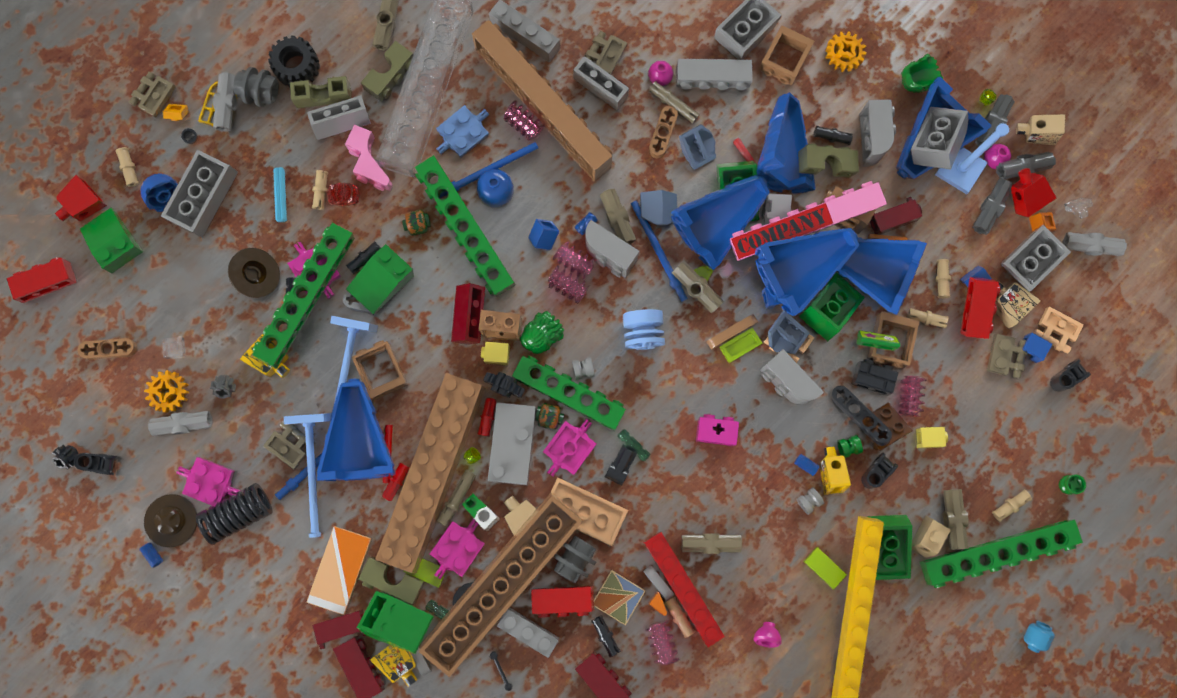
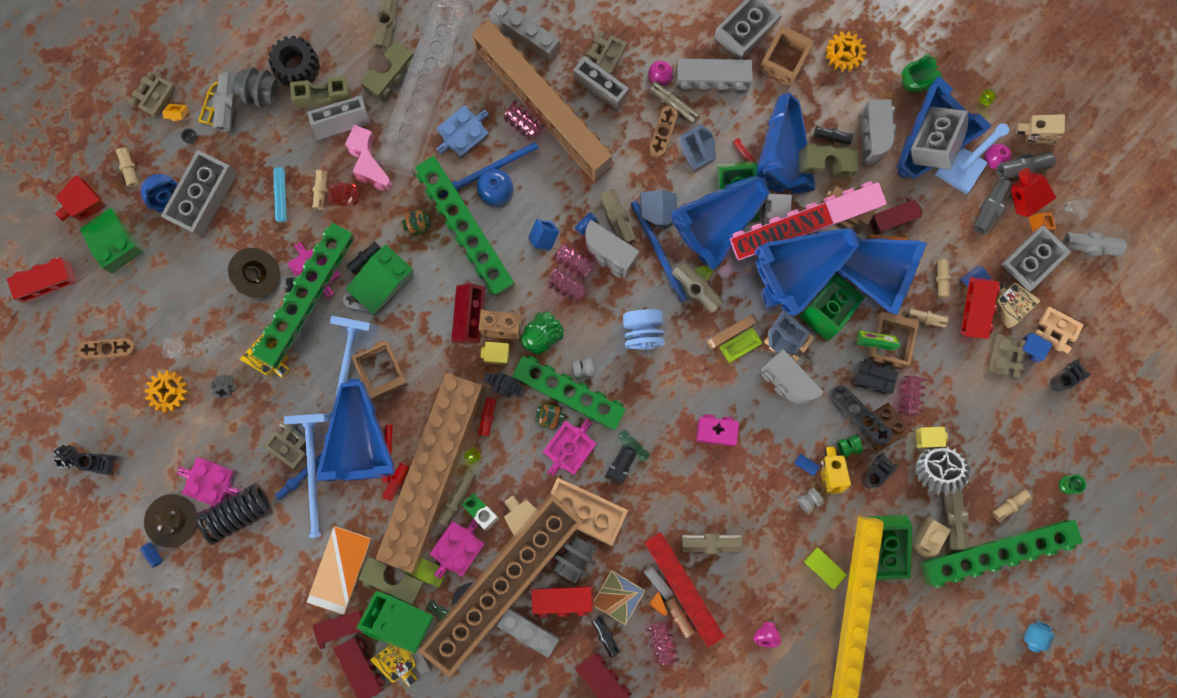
(180, 423): light grey piece -> none
(493, 655): black hinge -> none
(512, 444): light grey brick -> none
(954, 467): none -> light grey gear
(997, 116): dark grey piece -> none

